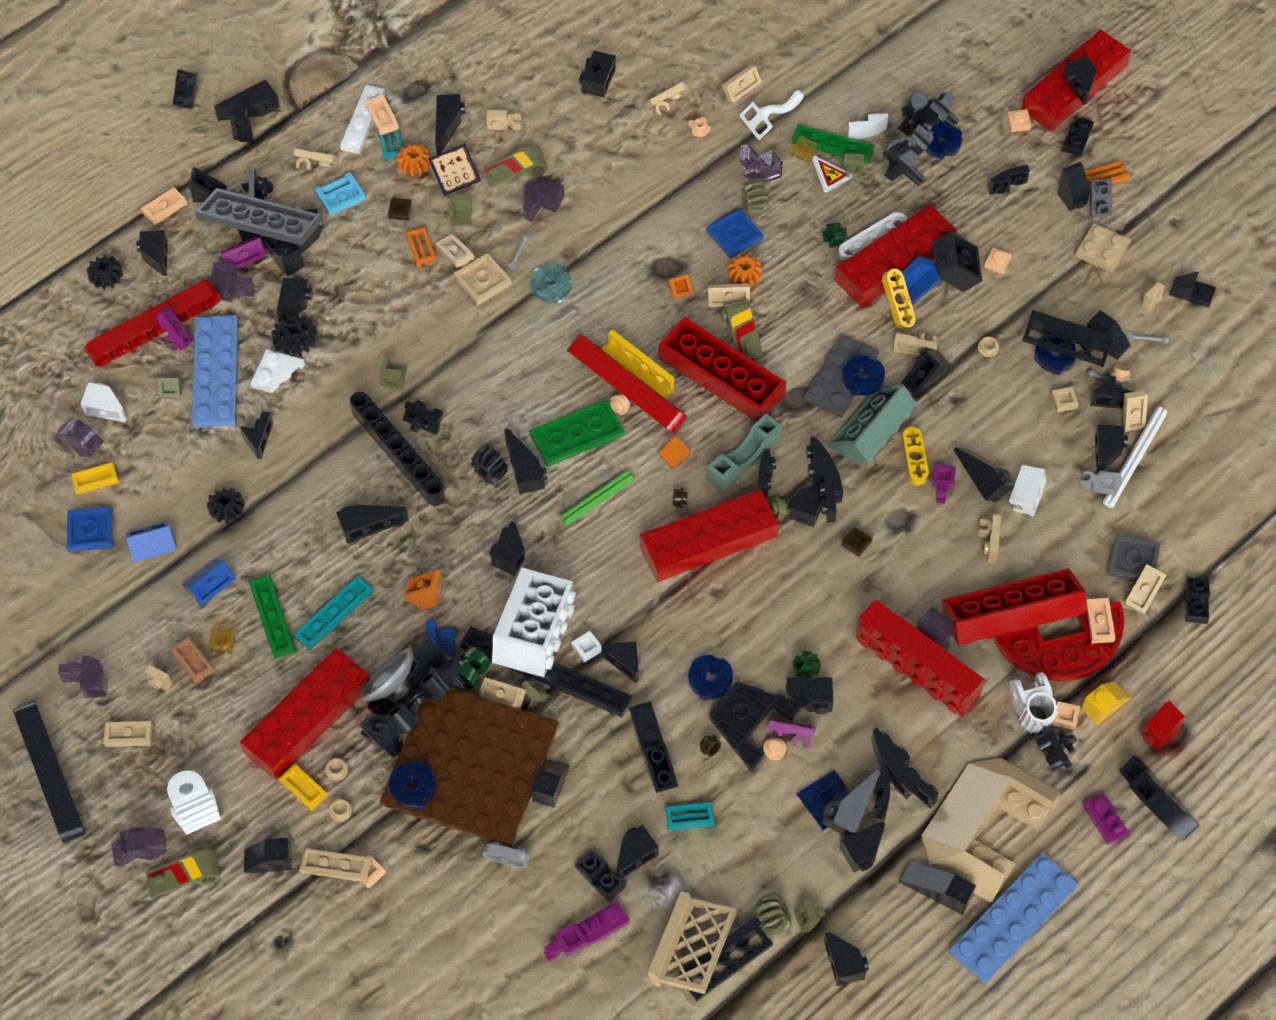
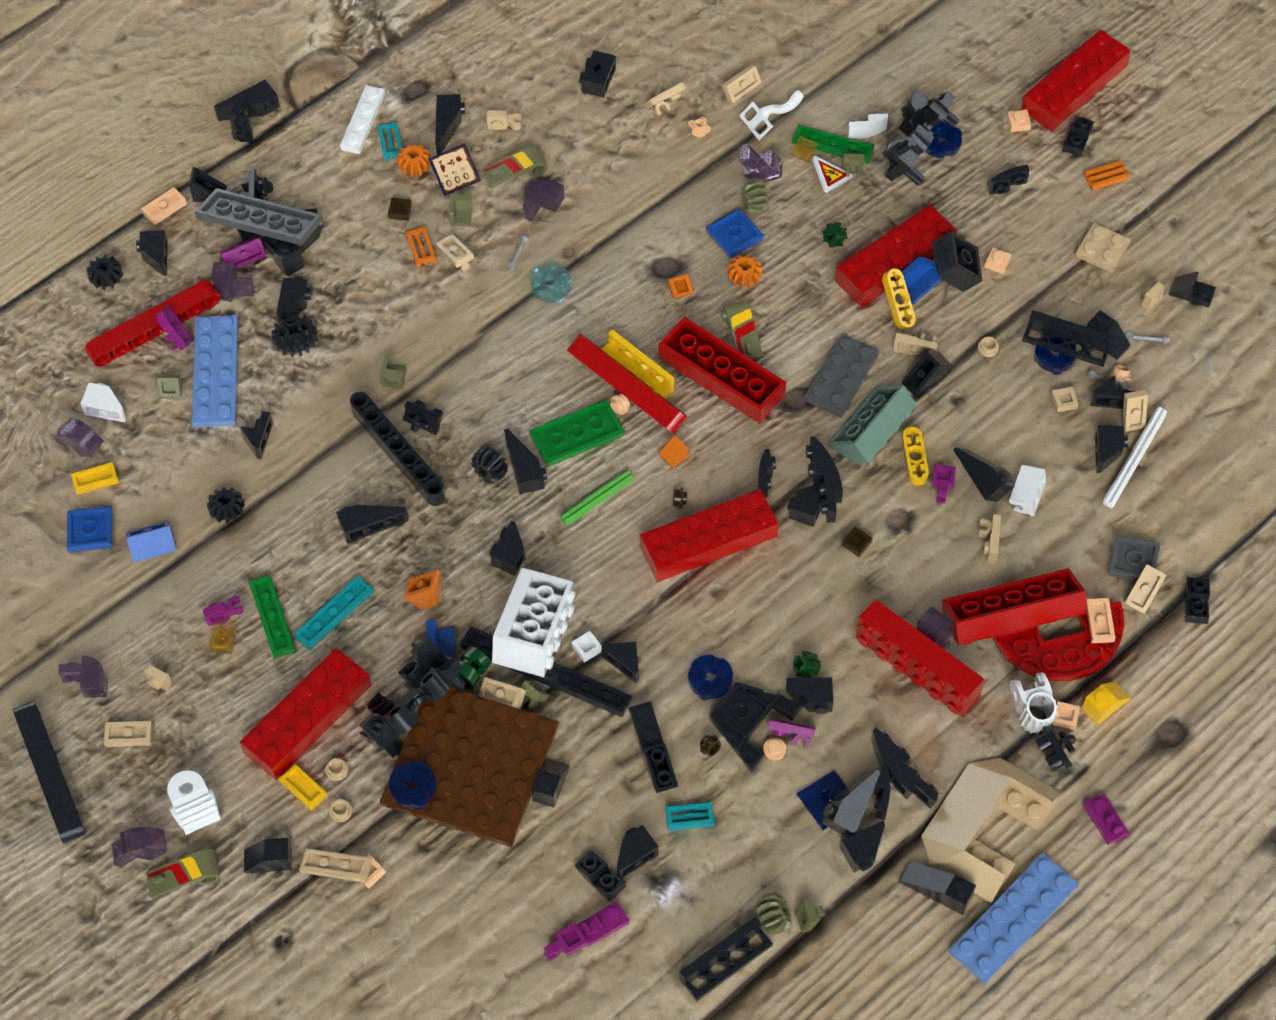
(185, 89): black hips -> none
(192, 660): nougat plate -> none
(209, 581): blue panel -> none
(220, 612): none -> magenta plate
(274, 370): white wing -> none
(323, 160): tan plate -> none
(342, 197): medium azure plate -> none
(381, 115): light nougat plate -> none
(389, 677): light grey dish -> none
(482, 278): tan plate -> none
(499, 853): light grey plate -> none
(671, 942): tan fence -> none
(727, 294): tan plate -> none
(730, 467): sand green arch -> none
(778, 507): olive plate -> none
(845, 960): black slope -> none
(863, 386): clear blue plate -> none
(869, 235): white plate -> none
(1074, 187): black slope -> none
(1080, 76): black slope -> none
(1100, 197): black hips -> none
(1103, 483): light grey plate -> none
(1158, 798): black slope -> none
(1163, 726): red slope -> none

